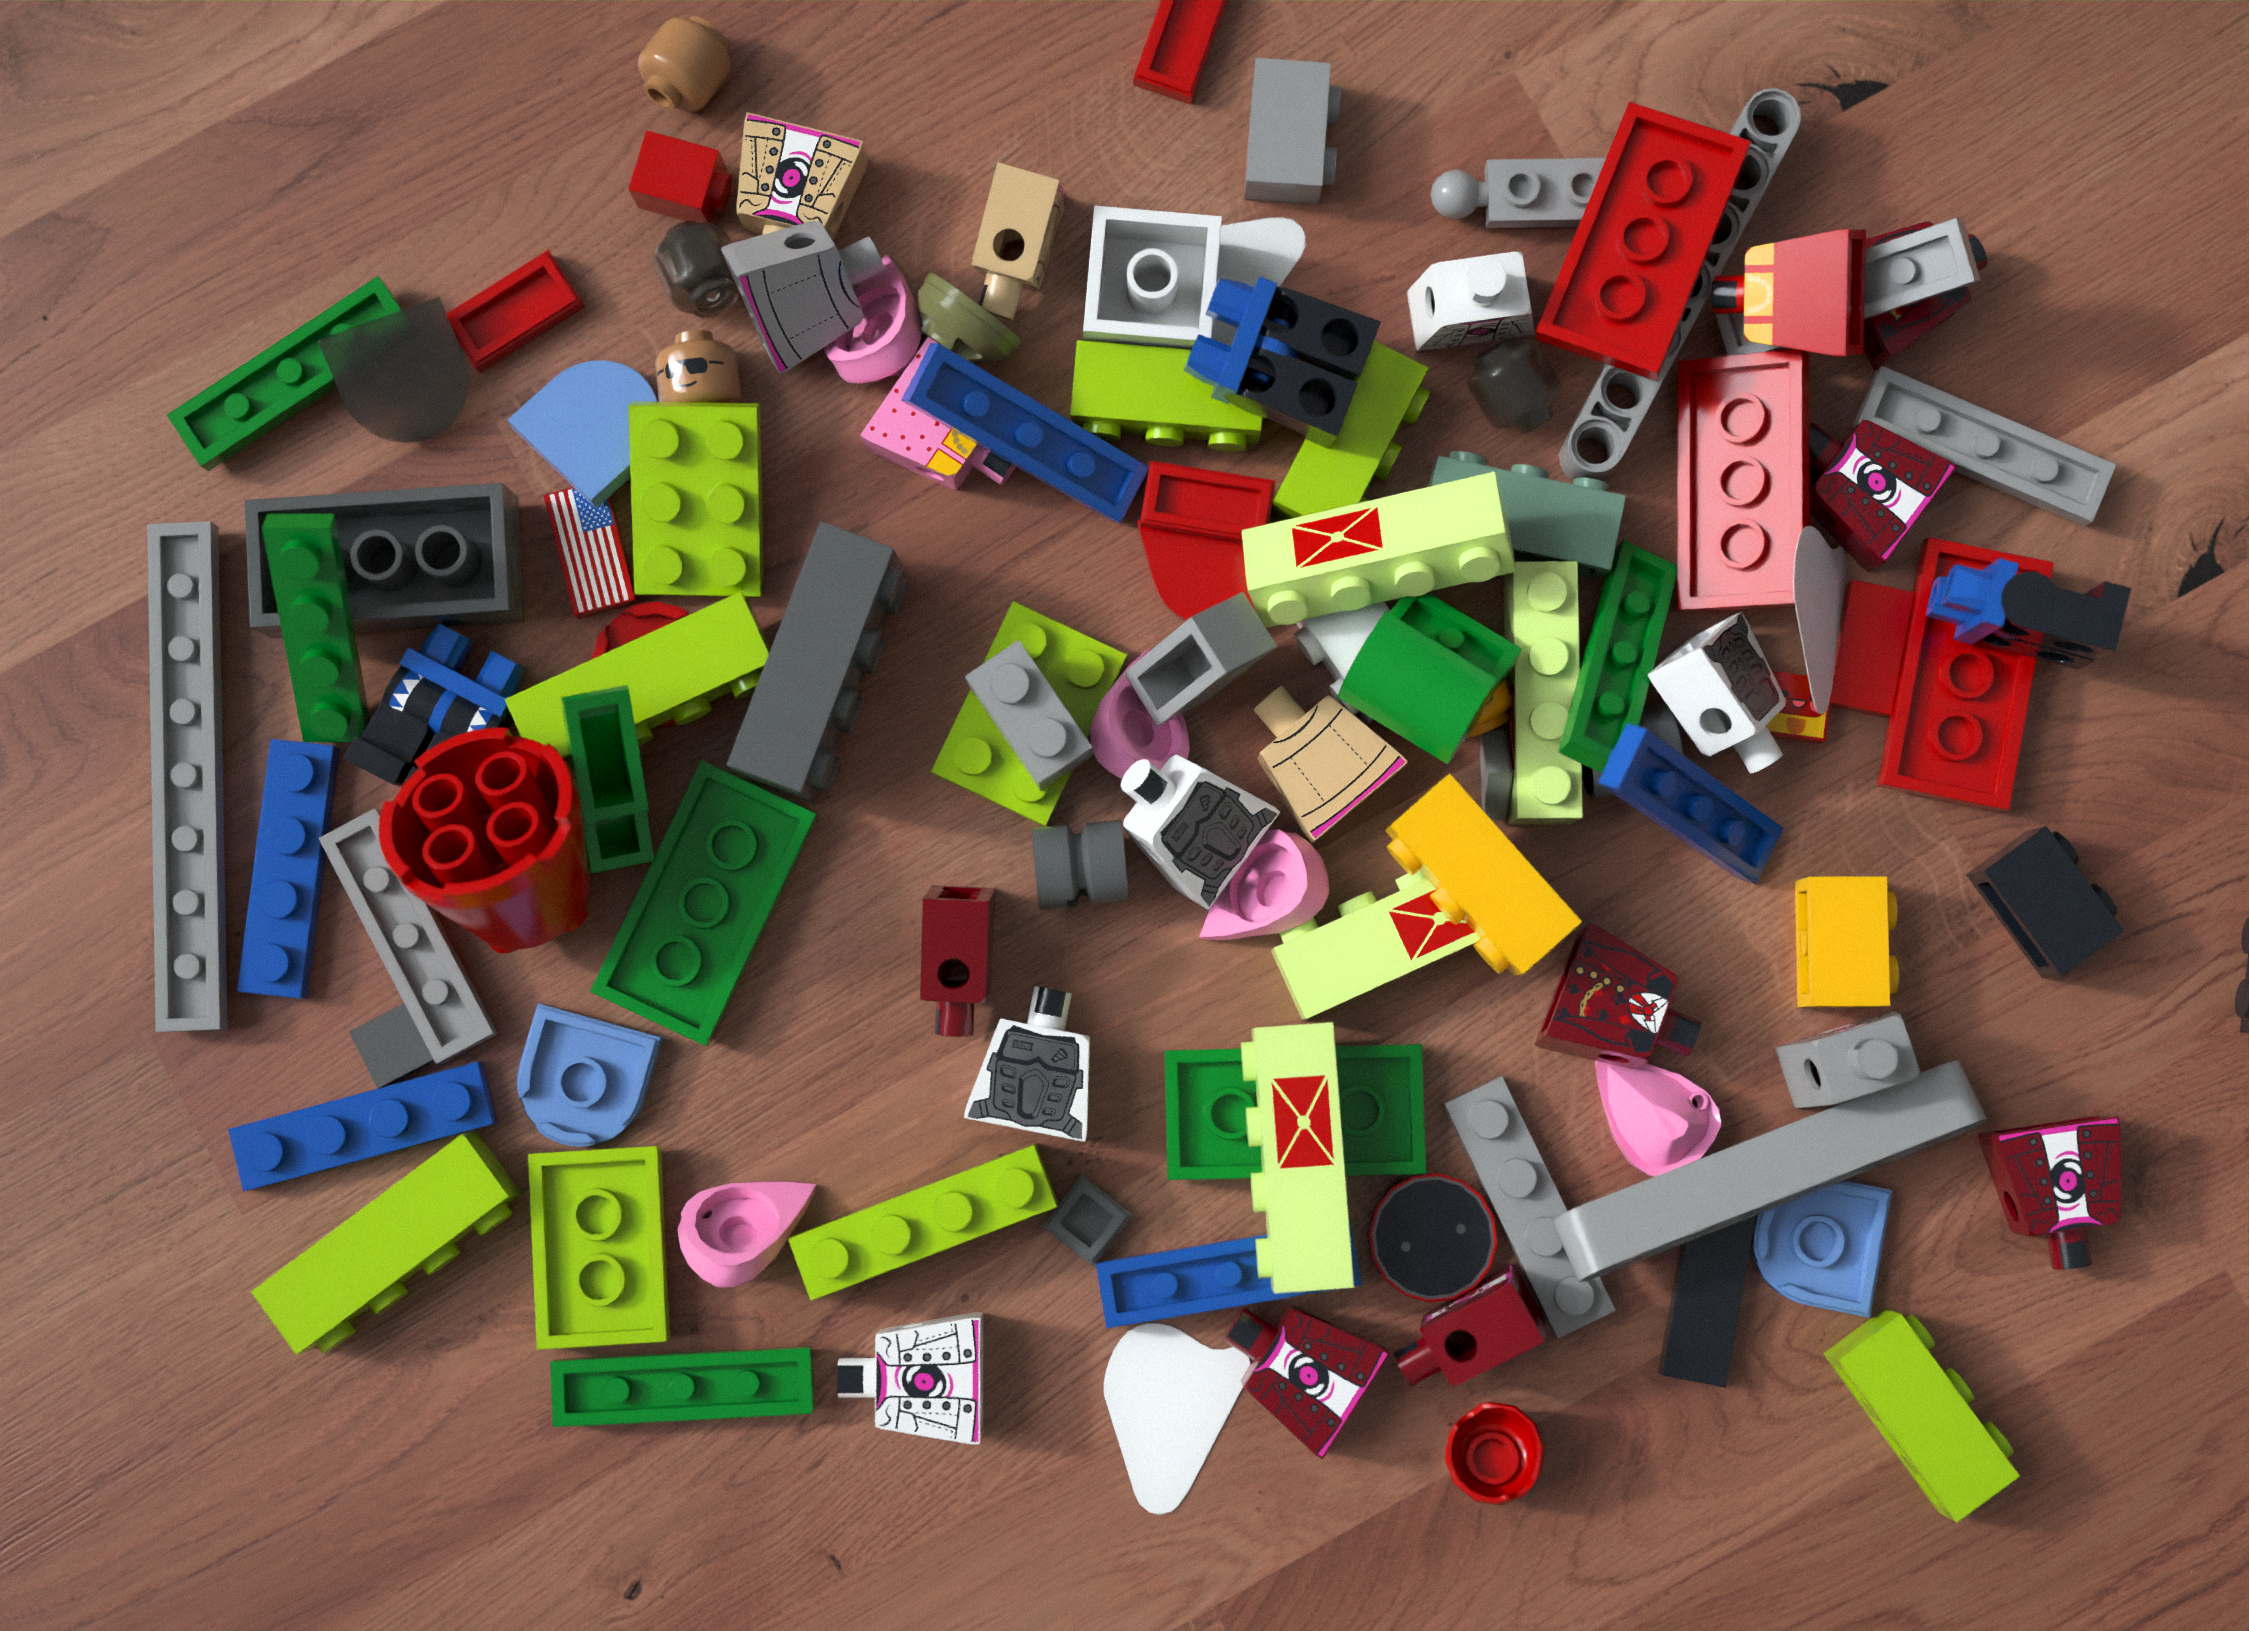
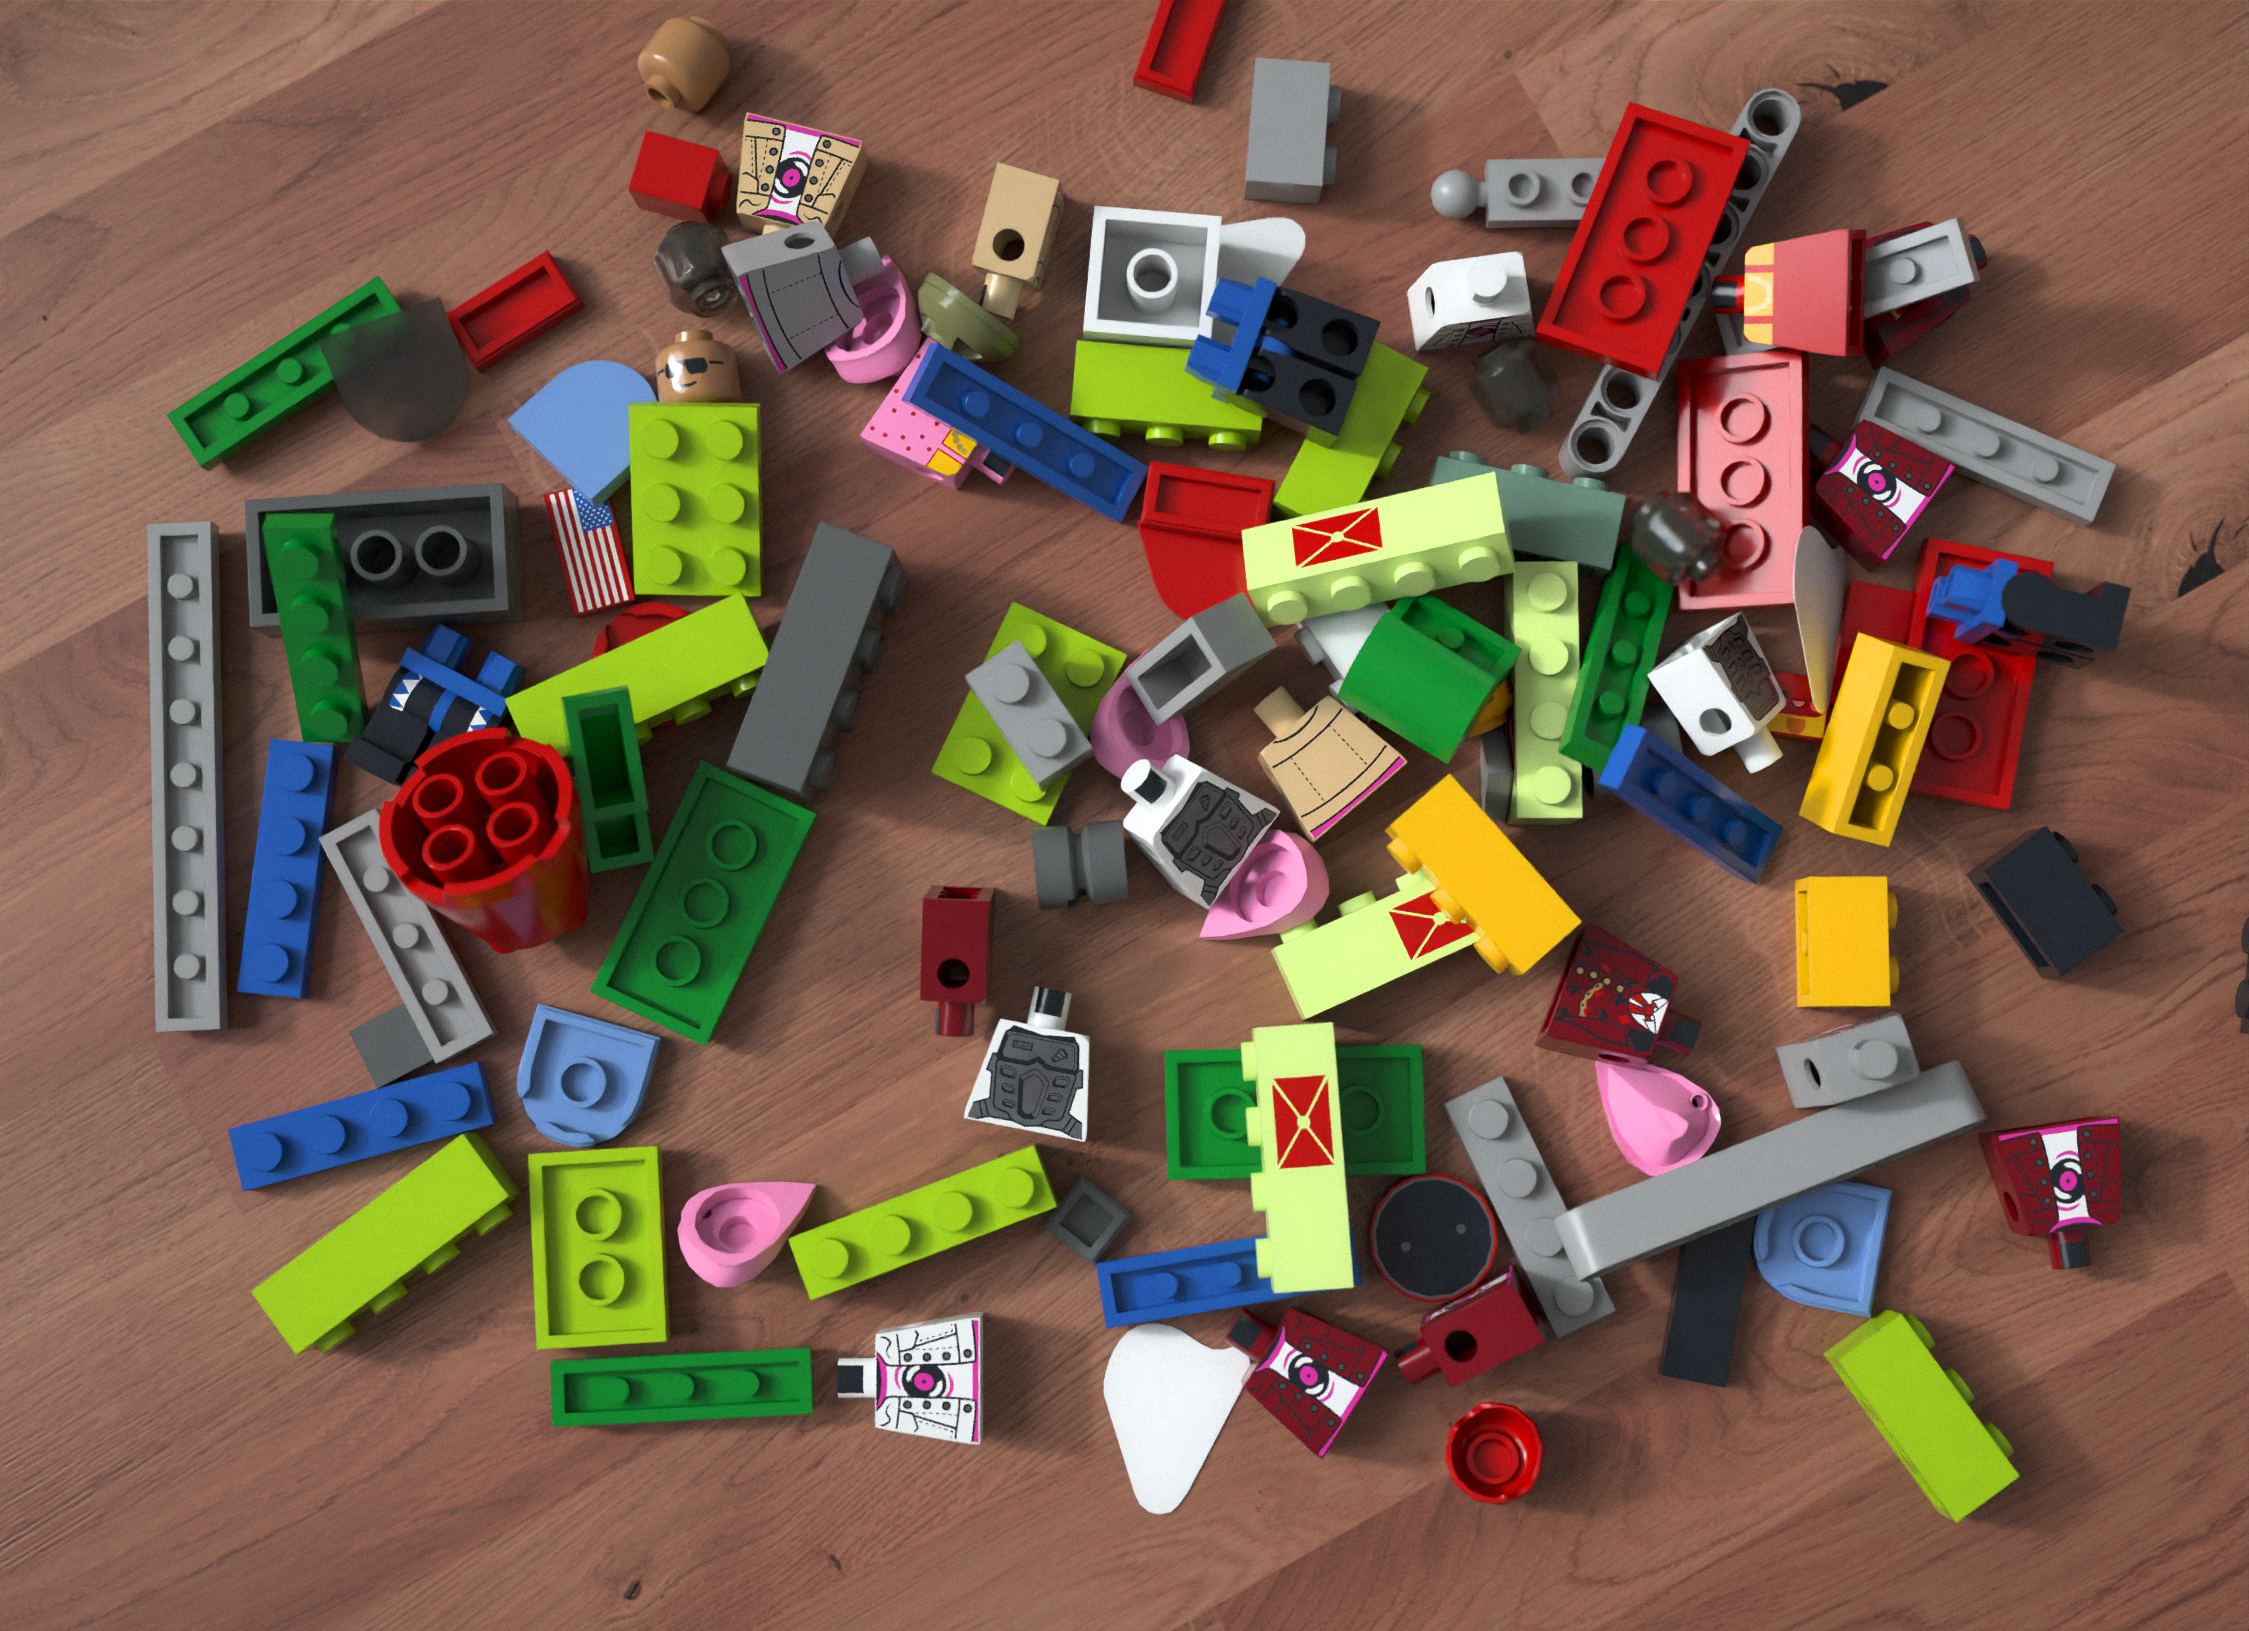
(1678, 538): none -> clear smoke head
(1874, 739): none -> yellow brick

